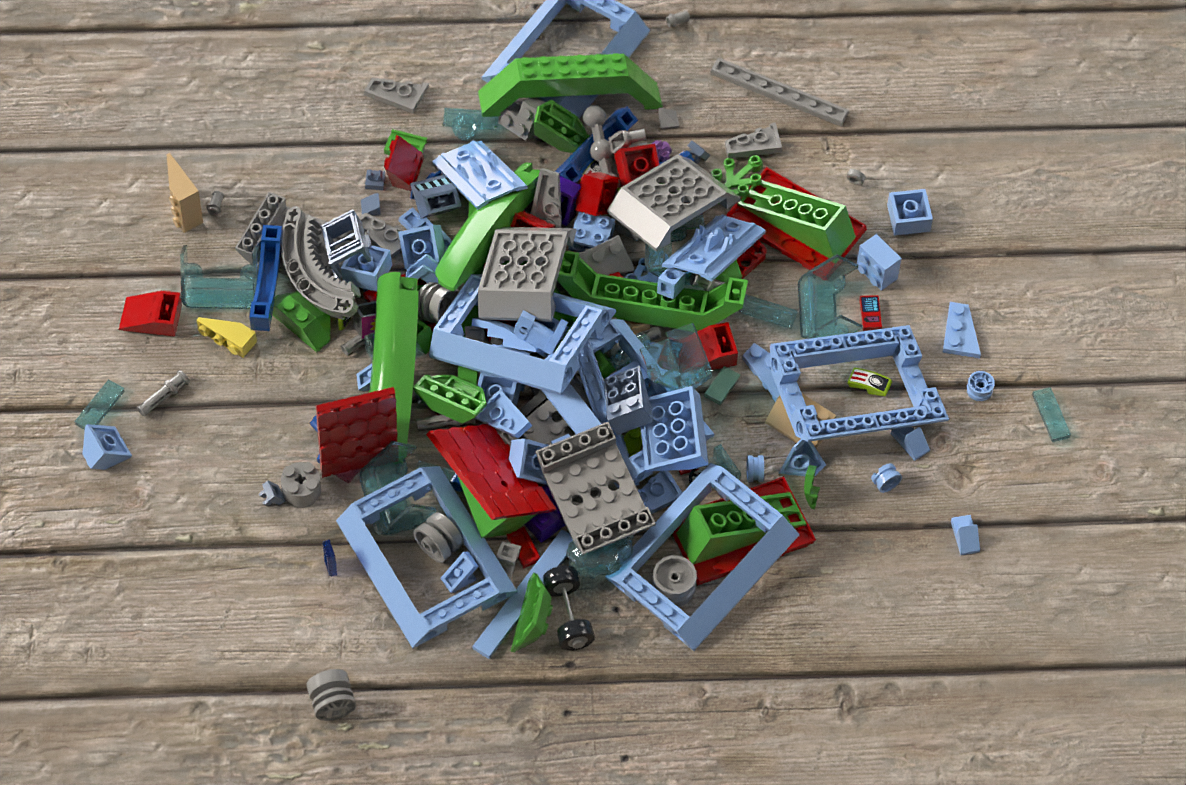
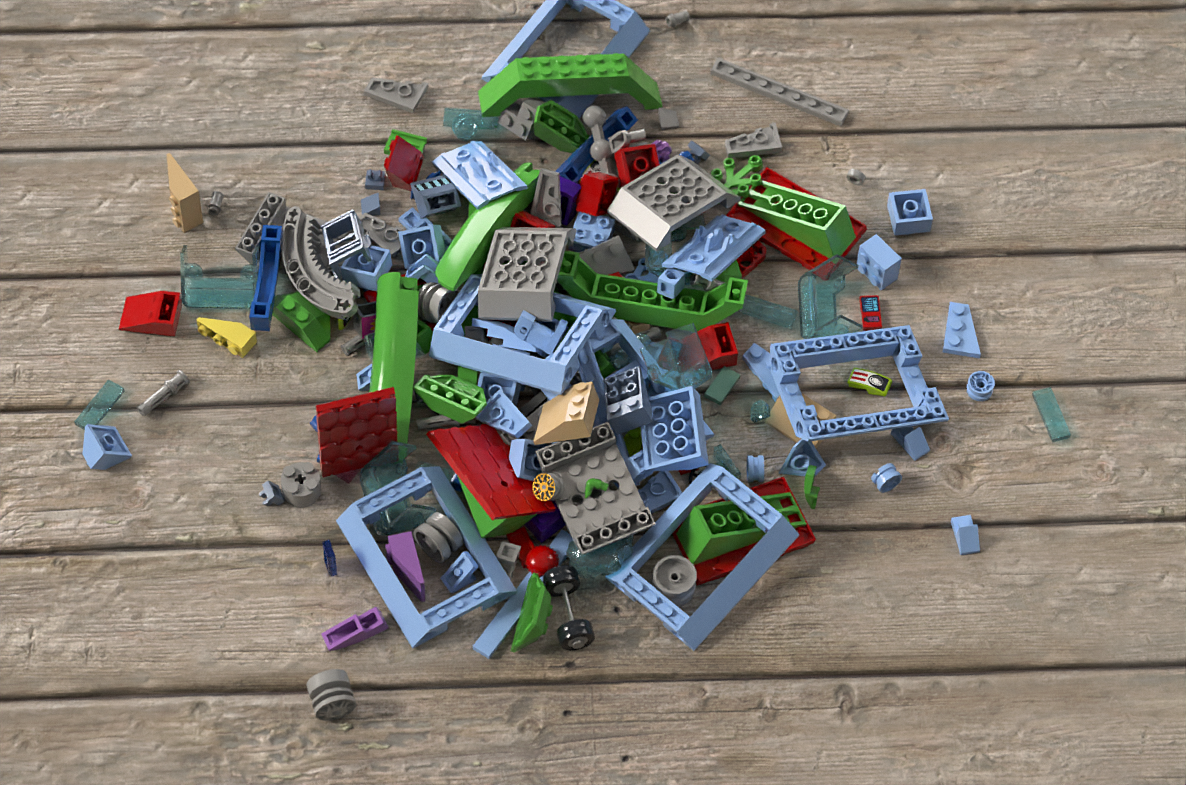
(355, 629): none -> medium lavender slope
(405, 562): none -> medium lavender slope
(541, 560): none -> red hat
(549, 486): none -> light grey wheel
(568, 415): none -> tan slope
(594, 483): none -> bright green animal
(759, 411): none -> clear light blue tile

